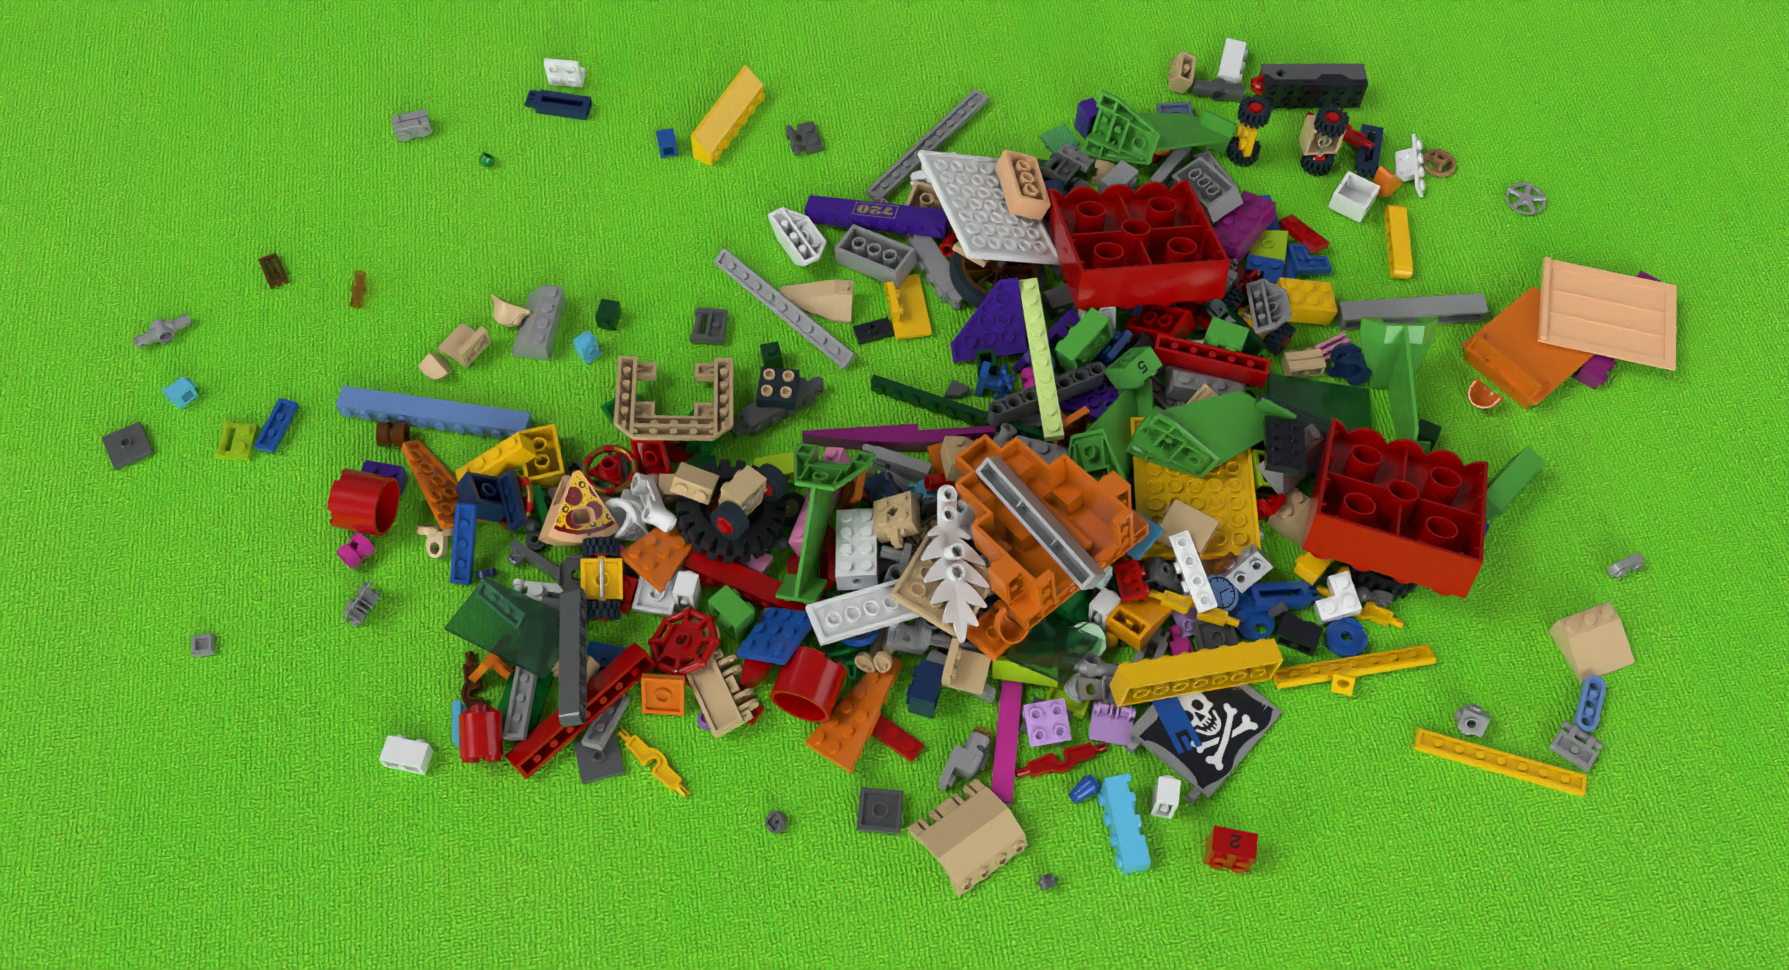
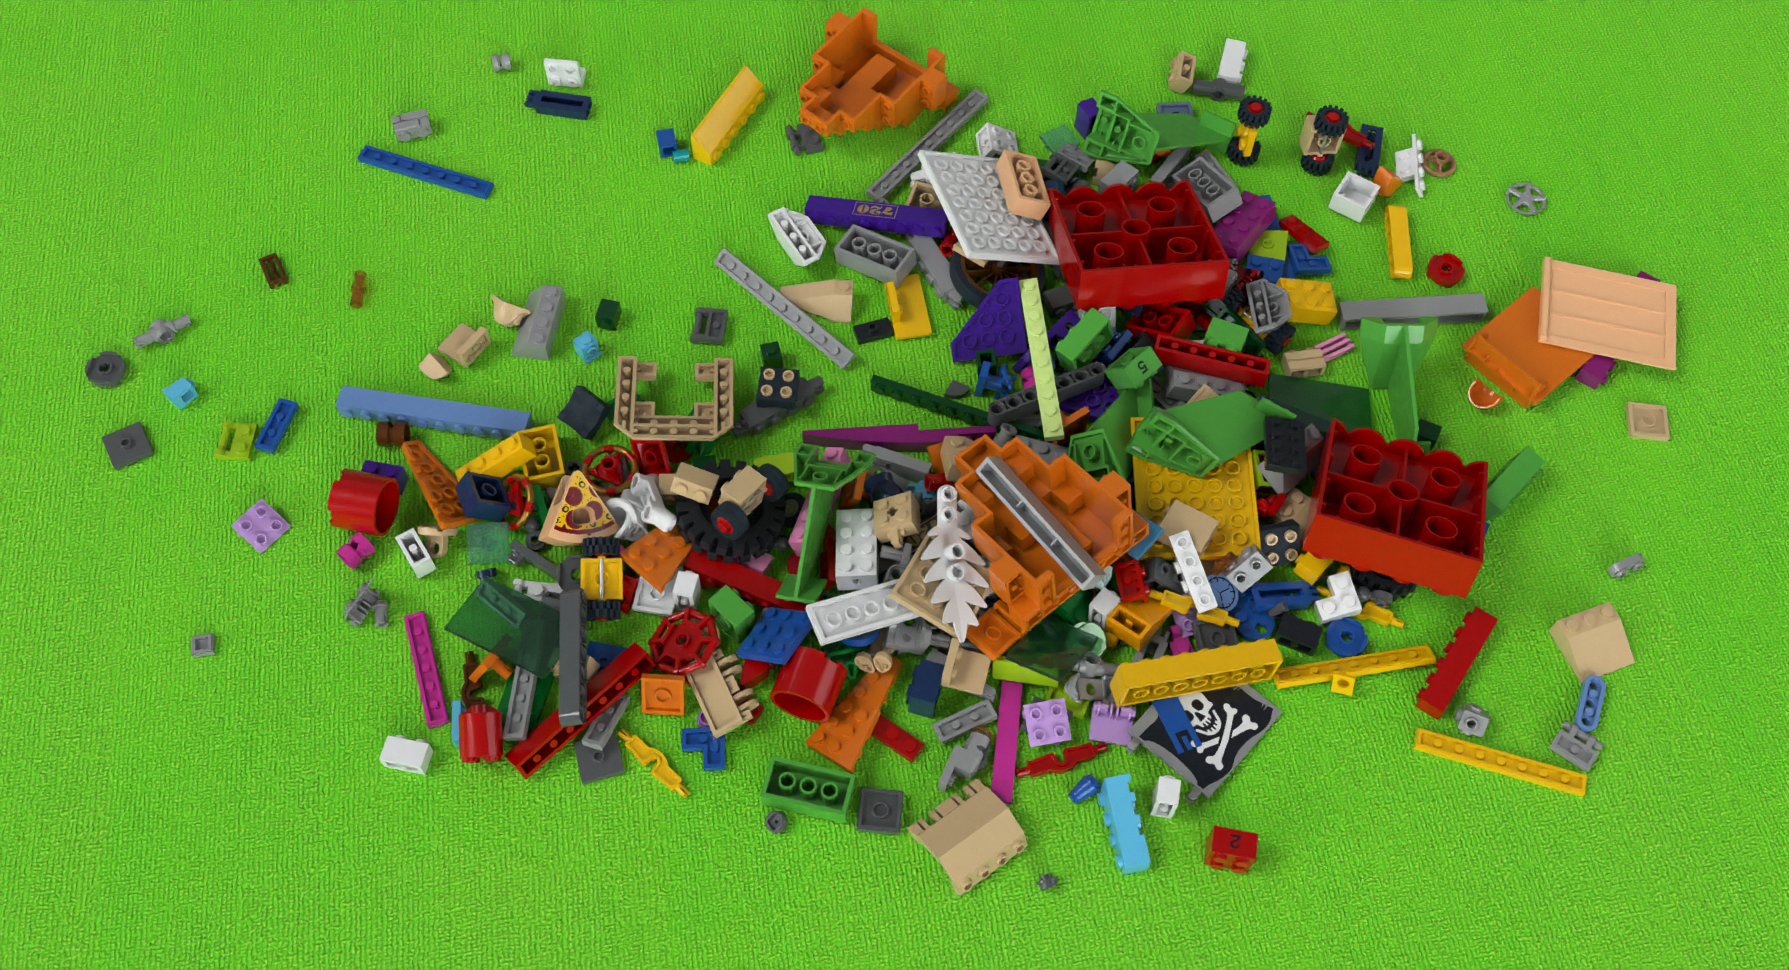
(109, 378): none -> dark grey plate
(260, 526): none -> lavender hinge
(380, 608): none -> light grey pin
(415, 553): none -> white brick
(426, 172): none -> blue tile
(426, 670): none -> dark pink tile
(463, 543): blue tile -> none
(486, 159): green hinge -> none
(487, 543): none -> clear light blue tile
(505, 59): none -> light grey wheel
(512, 500): dark blue plate -> none
(584, 412): none -> black brick
(680, 155): none -> teal hinge
(703, 740): none -> blue plate
(808, 789): none -> bright green brick
(867, 83): none -> orange panel
(964, 721): none -> light grey plate
(995, 139): none -> white bracket
(1007, 629): orange helmet -> none
(1280, 541): none -> black brick
(1311, 85): black piece -> none
(1349, 364): dark blue helmet -> none
(1438, 275): none -> red plate
(1456, 662): none -> red brick
(1647, 421): none -> tan tile

